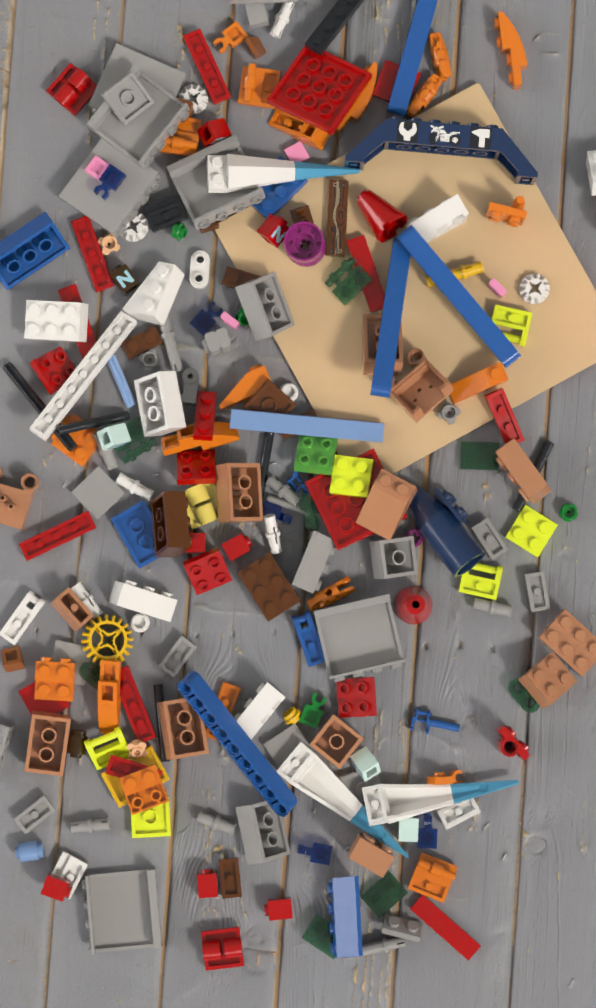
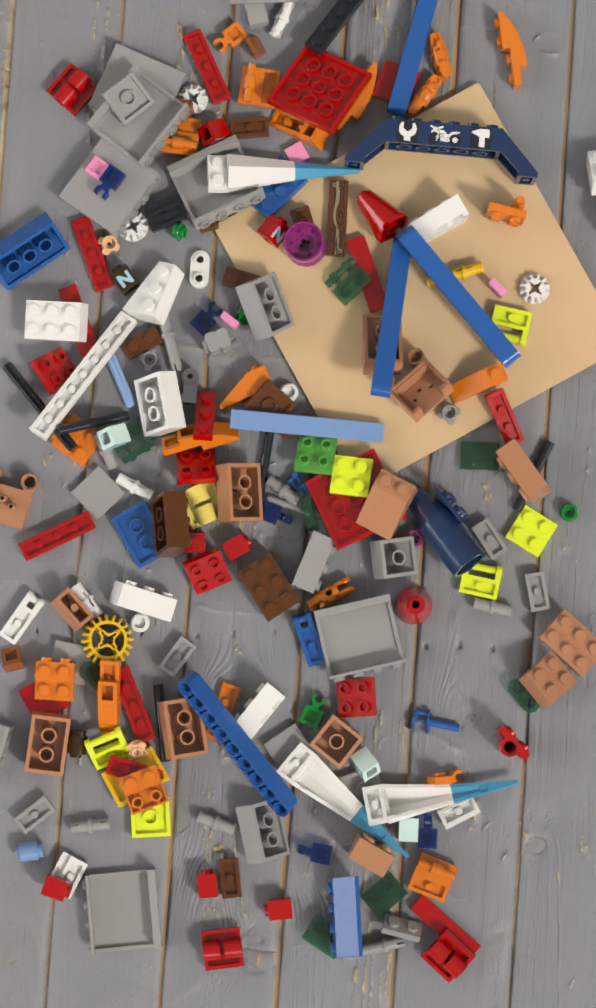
(250, 127): none -> reddish brown plate
(272, 533): white pin -> none
(291, 715): yellow plate -> none
(448, 956): none -> red plate

